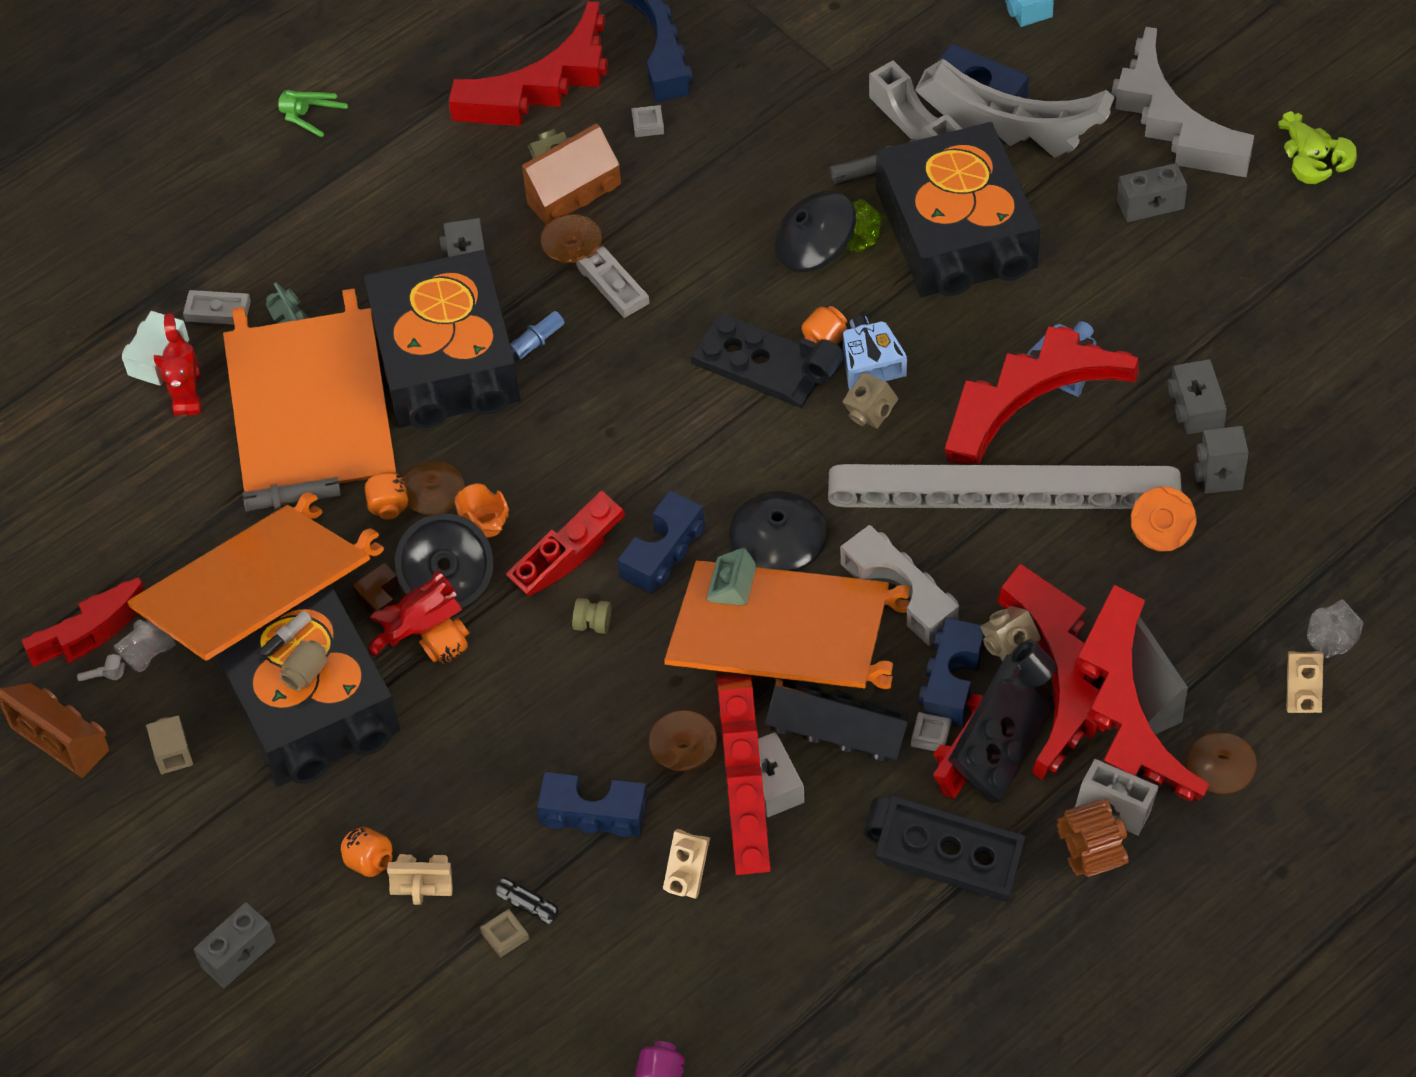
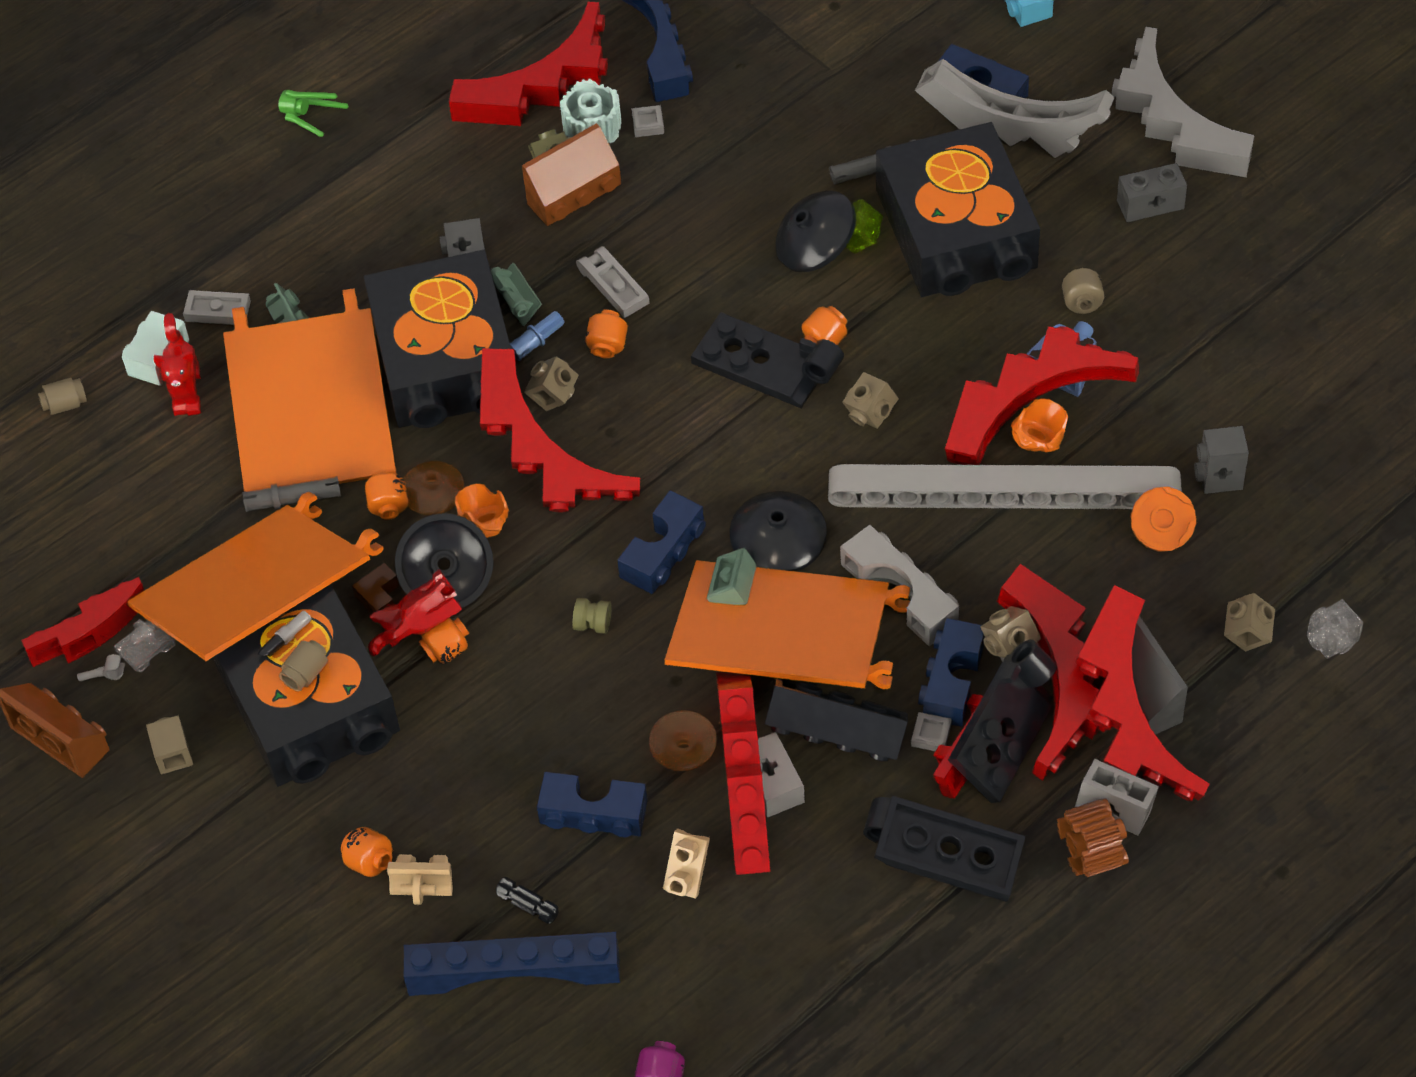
(62, 395): none -> dark tan brick
(234, 945): dark grey brick -> none
(449, 965): none -> dark blue arch
(504, 933): dark tan tile -> none
(516, 292): none -> sand green hinge
(551, 383): none -> dark tan brick
(563, 475): none -> red arch
(564, 551): red slope -> none
(571, 238): clear orange dish -> none
(591, 105): none -> light aqua brick
(606, 334): none -> orange head
(872, 351): light blue torso -> none
(895, 95): light grey arch -> none
(1040, 426): none -> orange hair
(1083, 288): none -> dark tan head
(1197, 396): dark grey brick -> none
(1222, 775): clear orange dish -> none
(1249, 622): none -> dark tan brick
(1304, 682): tan hips -> none
(1314, 145): lime animal -> none

